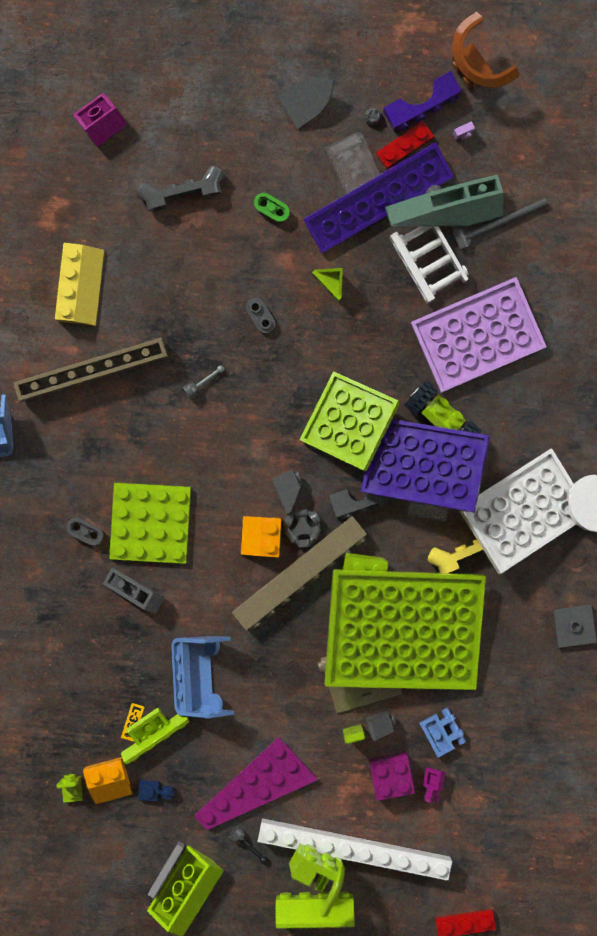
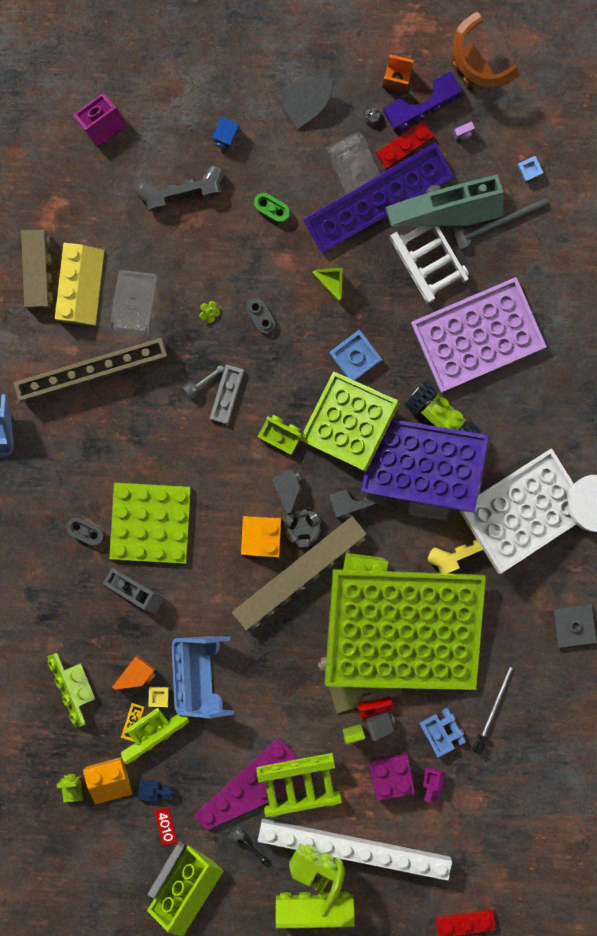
(35, 269): none -> dark tan brick
(73, 686): none -> lime bracket
(133, 302): none -> clear slope
(135, 674): none -> orange slope
(158, 696): none -> light yellow plate
(165, 826): none -> red sticker
(209, 311): none -> lime plant
(225, 133): none -> blue brick
(226, 394): none -> light grey tile
(279, 434): none -> lime bracket
(286, 771): none -> lime fence
(355, 356): none -> medium blue plate
(373, 707): none -> red bar
(399, 65): none -> orange piece
(479, 745): none -> flat silver piece
(530, 168): none -> light blue plate

